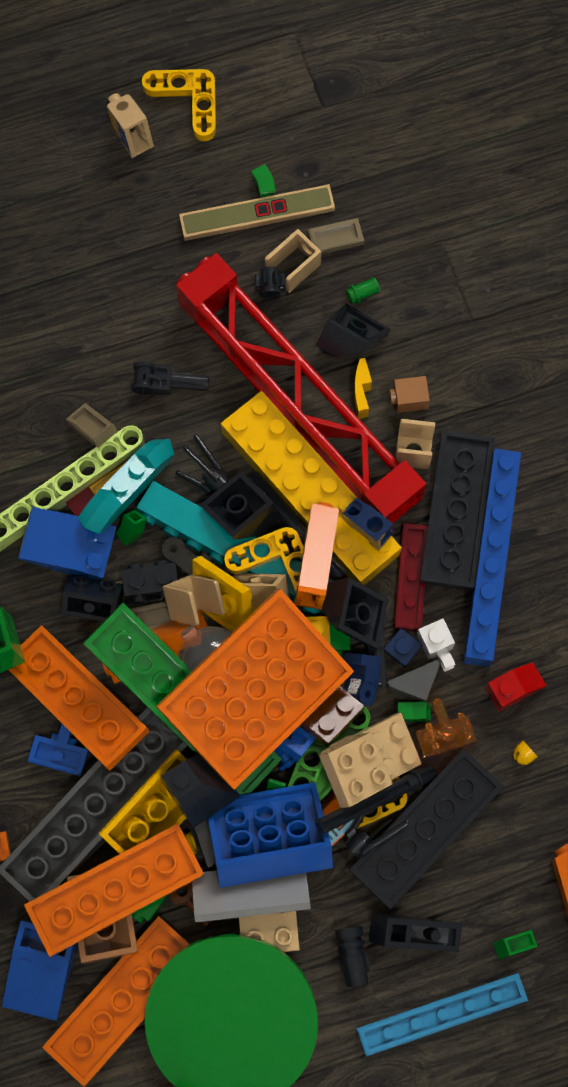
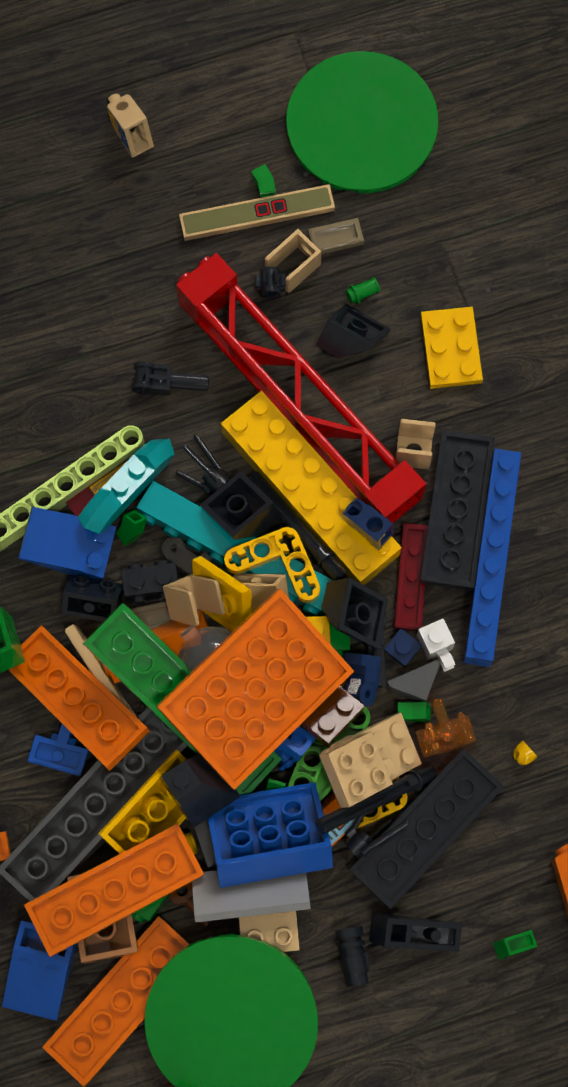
(91, 425): dark tan tile -> none
(94, 664): none -> tan tile
(191, 88): yellow beam -> none
(317, 556): slope -> none
(362, 122): none -> green tile
(362, 384): yellow slope -> none
(410, 394): medium nougat brick -> none
(442, 1014): dark azure tile -> none
(451, 347): none -> yellow plate
(515, 686): red slope -> none

